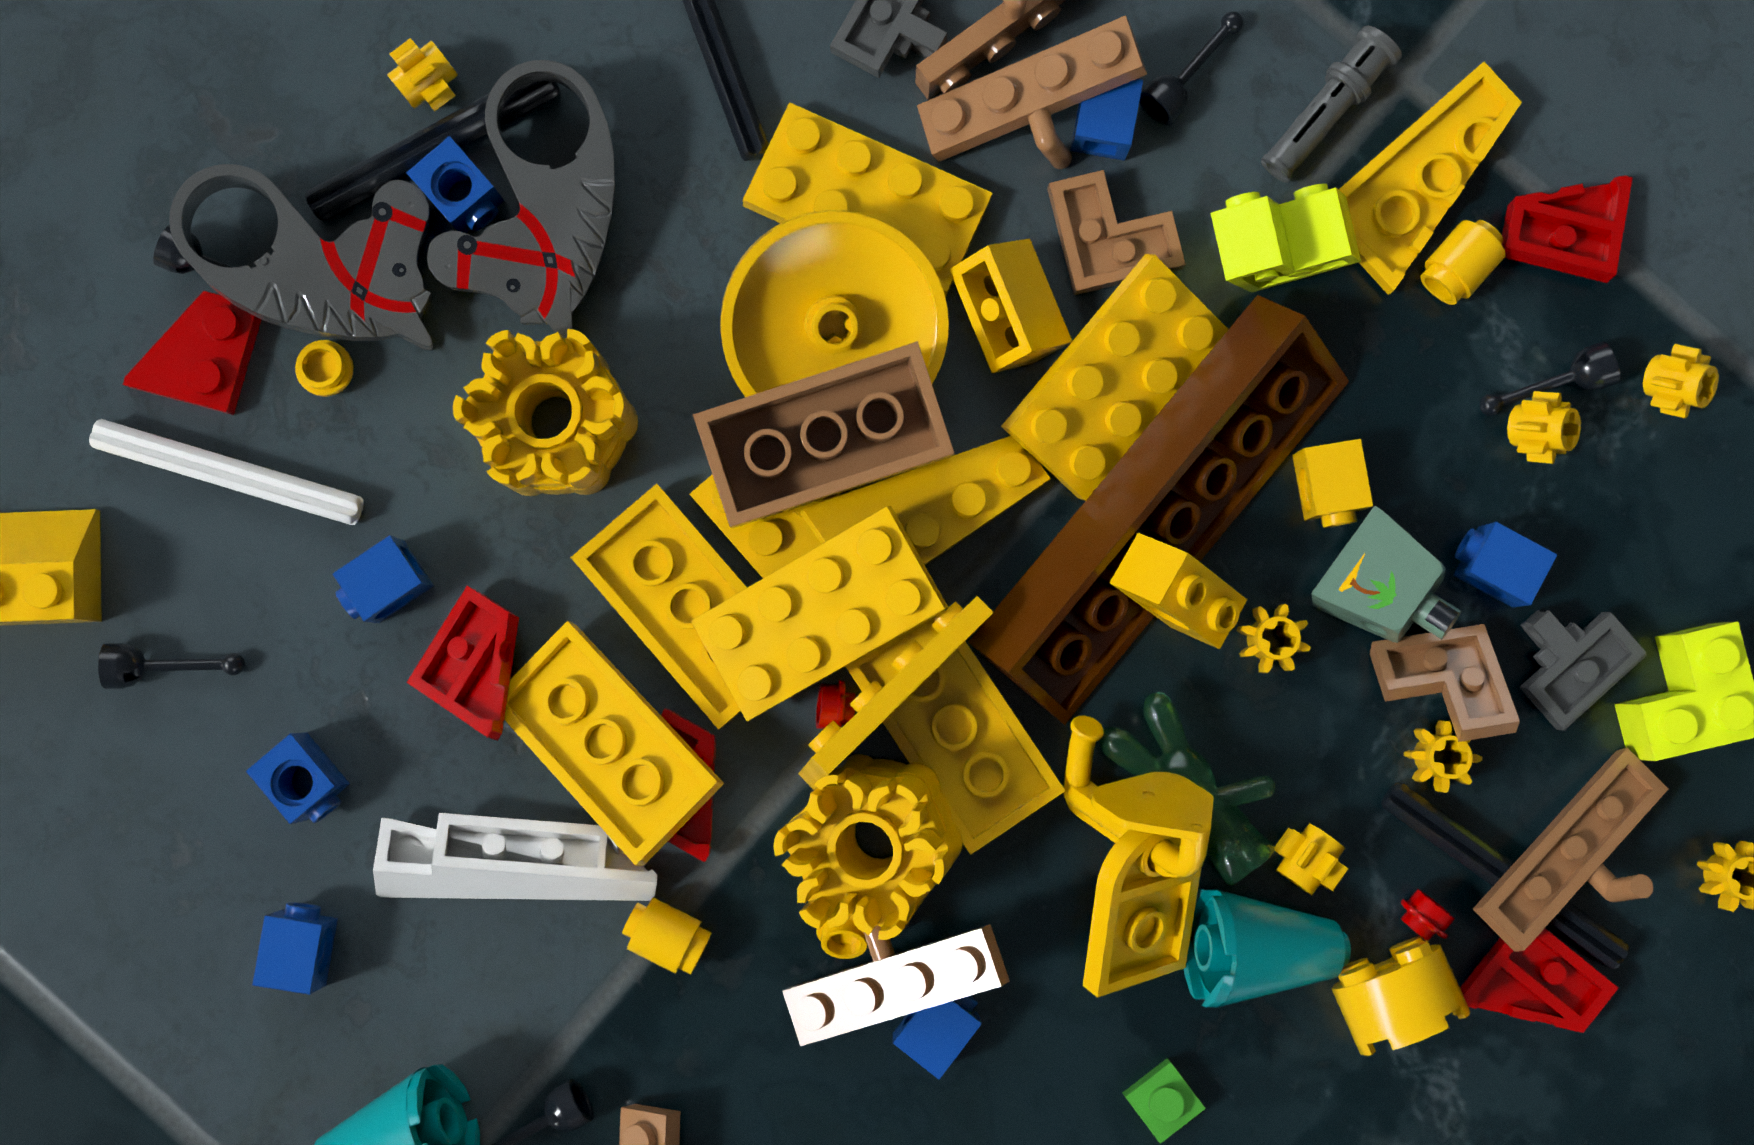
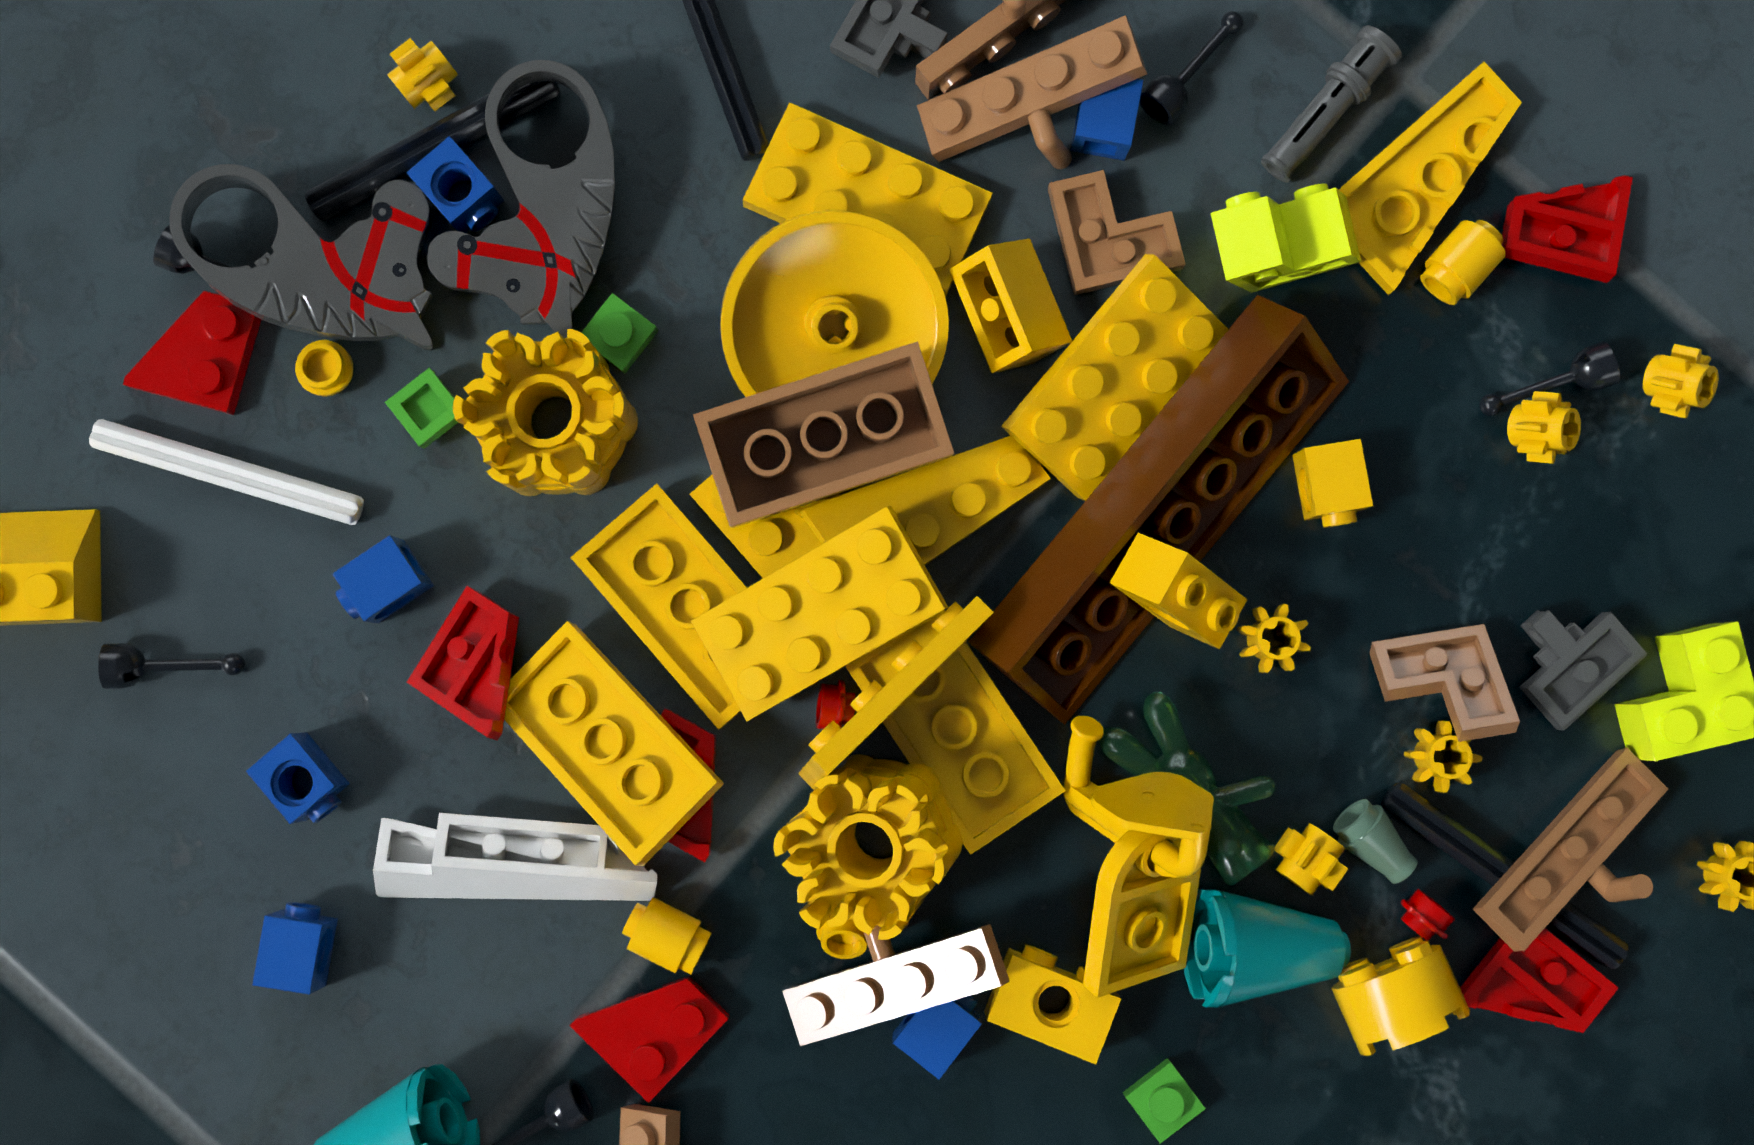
(424, 408): none -> bright green plate
(619, 333): none -> bright green plate
(652, 1032): none -> red wing
(1076, 1029): none -> yellow brick
(1372, 838): none -> sand green cone
(1385, 583): sand green torso -> none
(1503, 564): blue brick -> none

